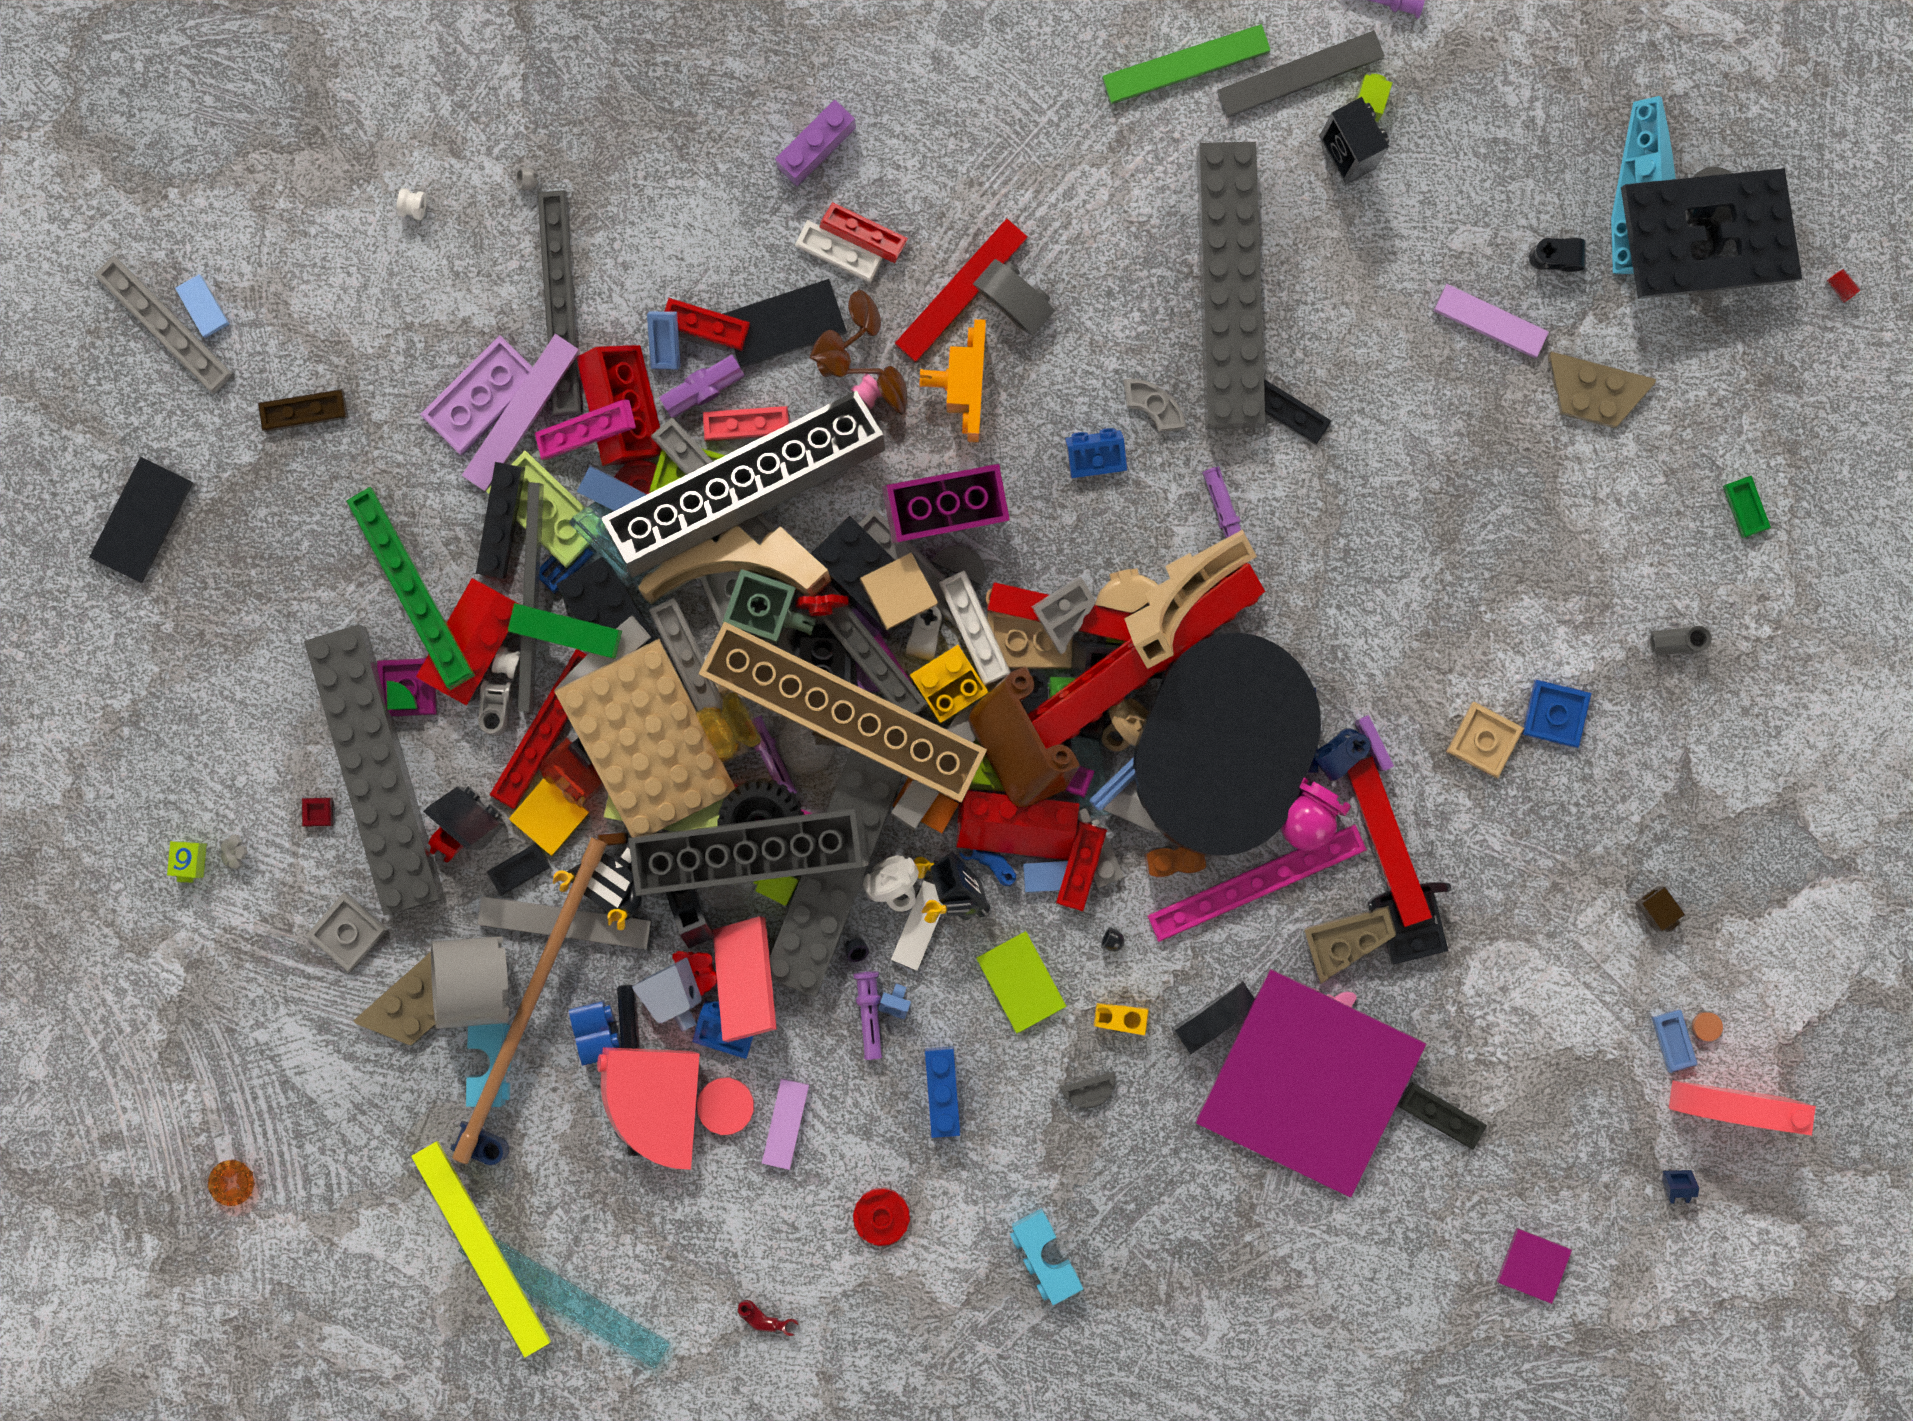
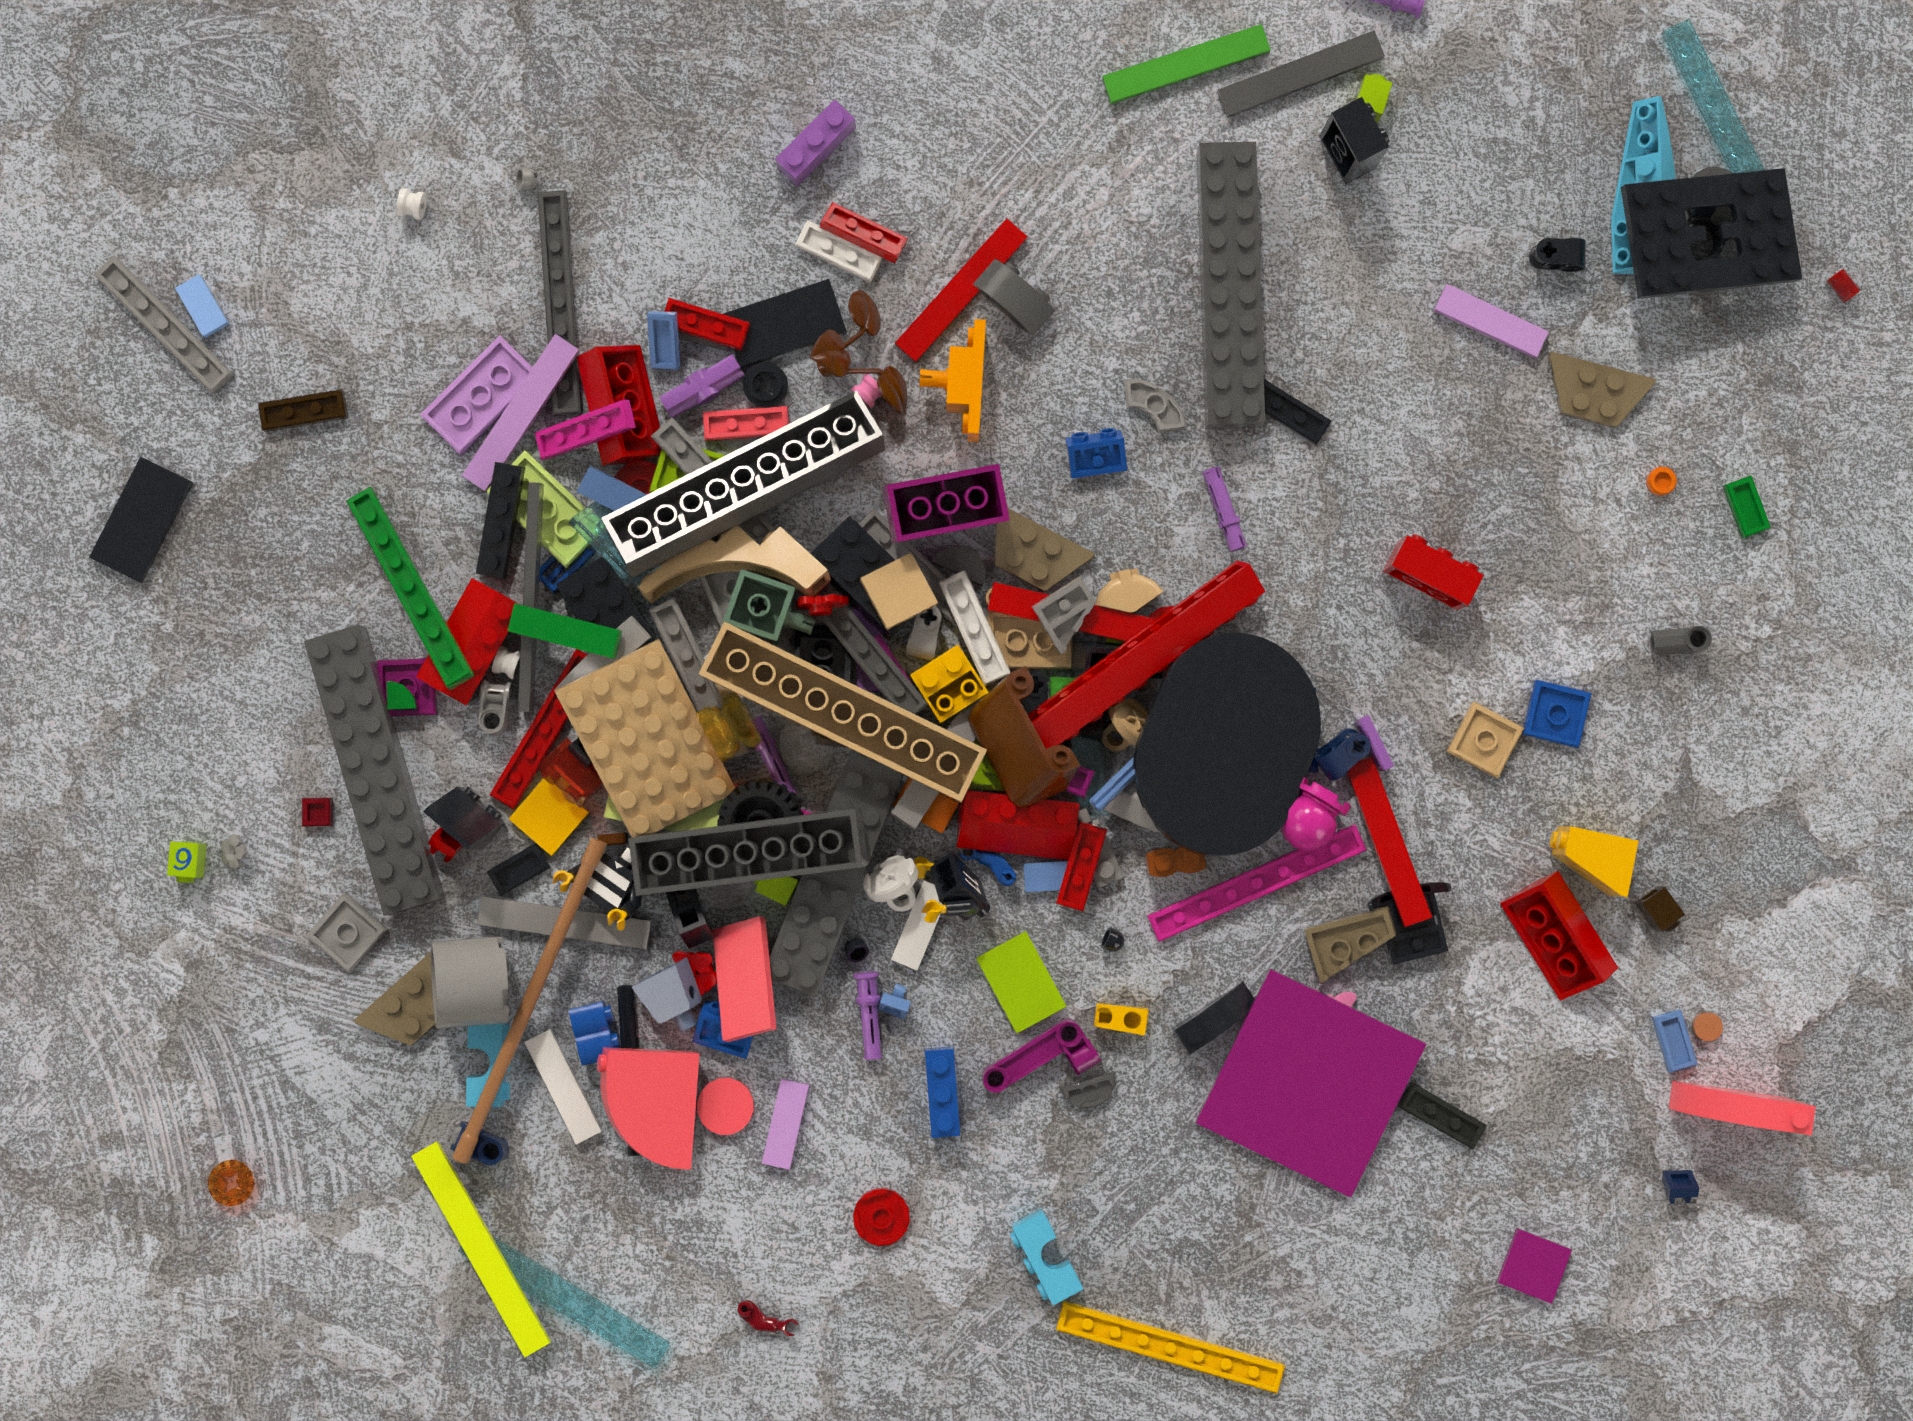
(563, 1086): none -> white tile
(767, 372): none -> black gear
(1036, 552): none -> dark tan wing
(1041, 1050): none -> magenta piece
(1170, 1347): none -> yellow tile
(1190, 577): tan arch -> none
(1433, 572): none -> red brick
(1559, 936): none -> red slope
(1597, 857): none -> yellow slope
(1661, 481): none -> orange tile
(1711, 98): none -> clear light blue tile

